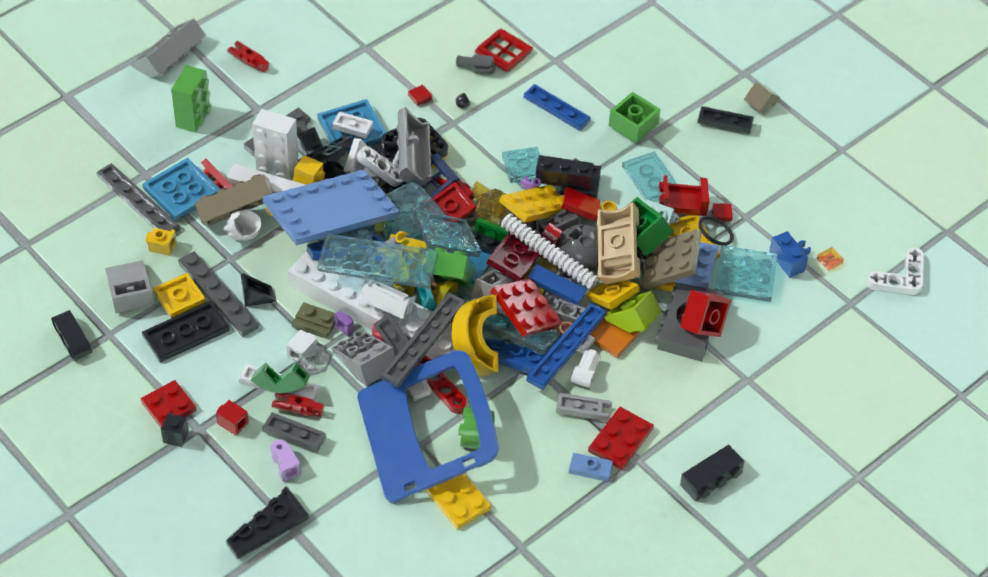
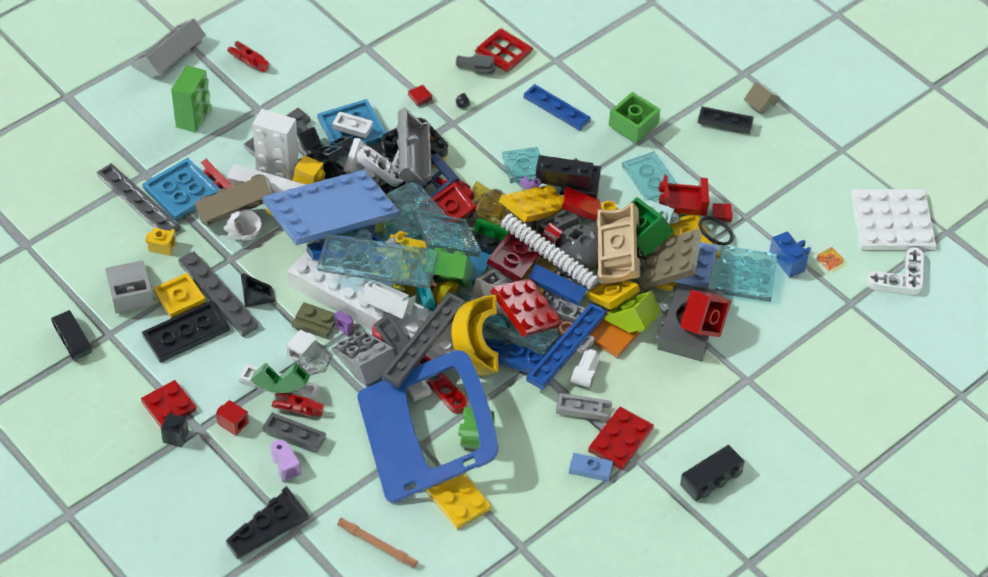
(398, 554): none -> nougat piece
(892, 219): none -> white plate

